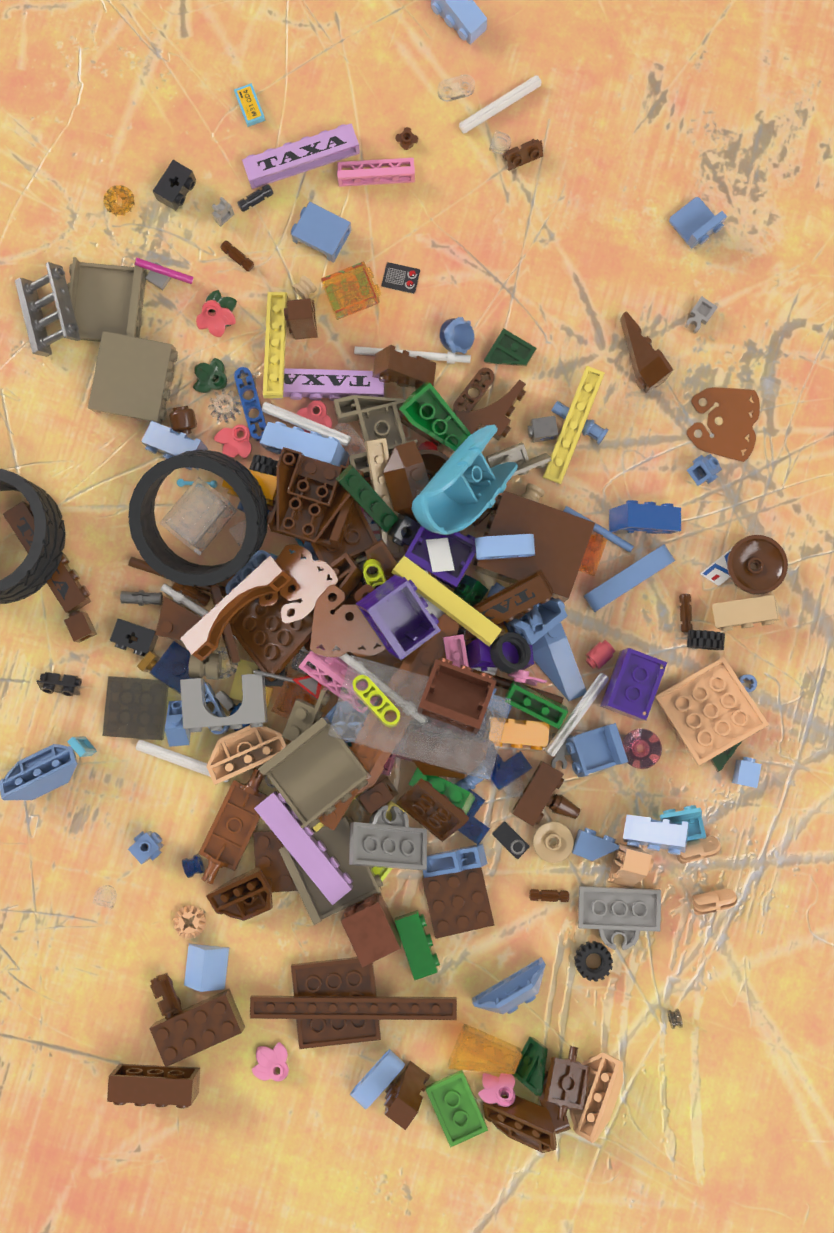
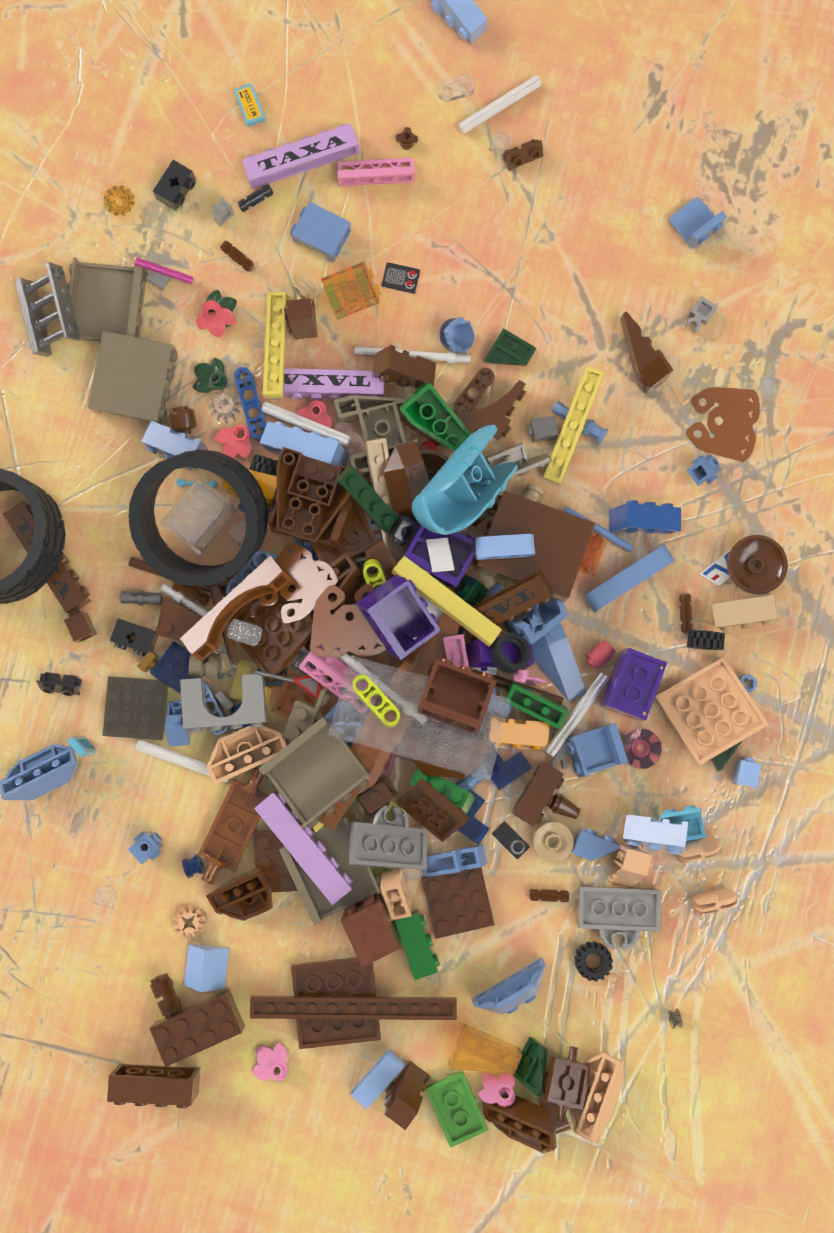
(244, 632): none -> clear gear
(396, 894): none -> light nougat brick

